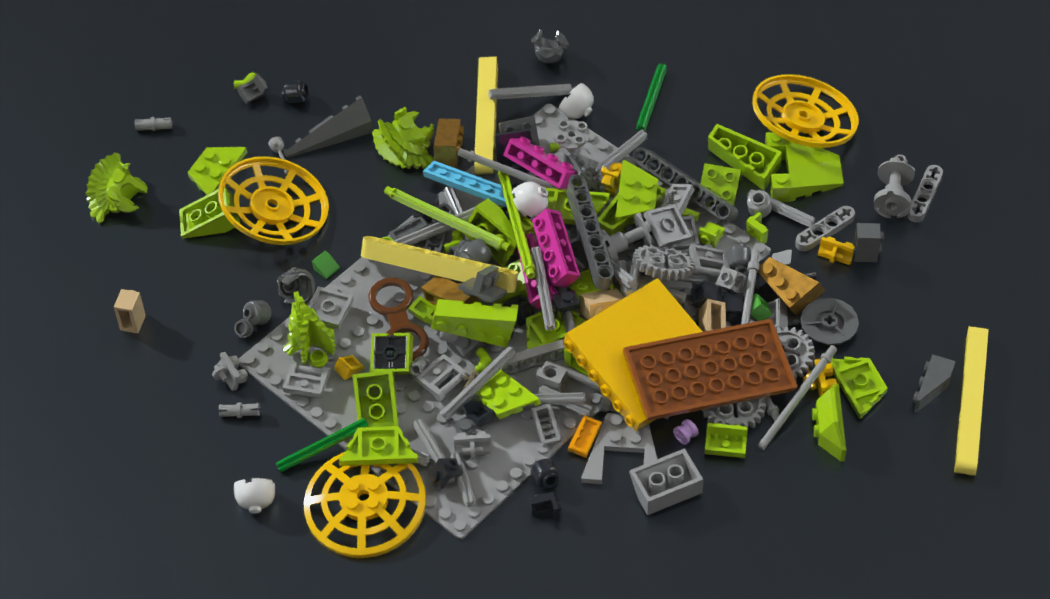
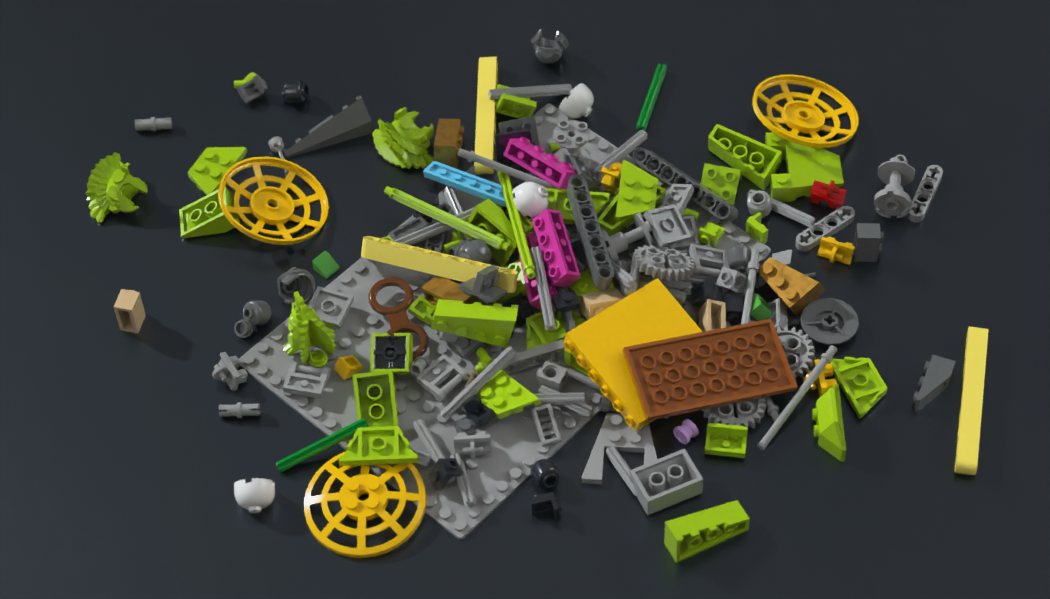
(513, 105): none -> lime bracket
(585, 436): light orange plate -> none
(621, 466): none -> light grey axle
(704, 529): none -> lime wedge
(828, 193): none -> red hips

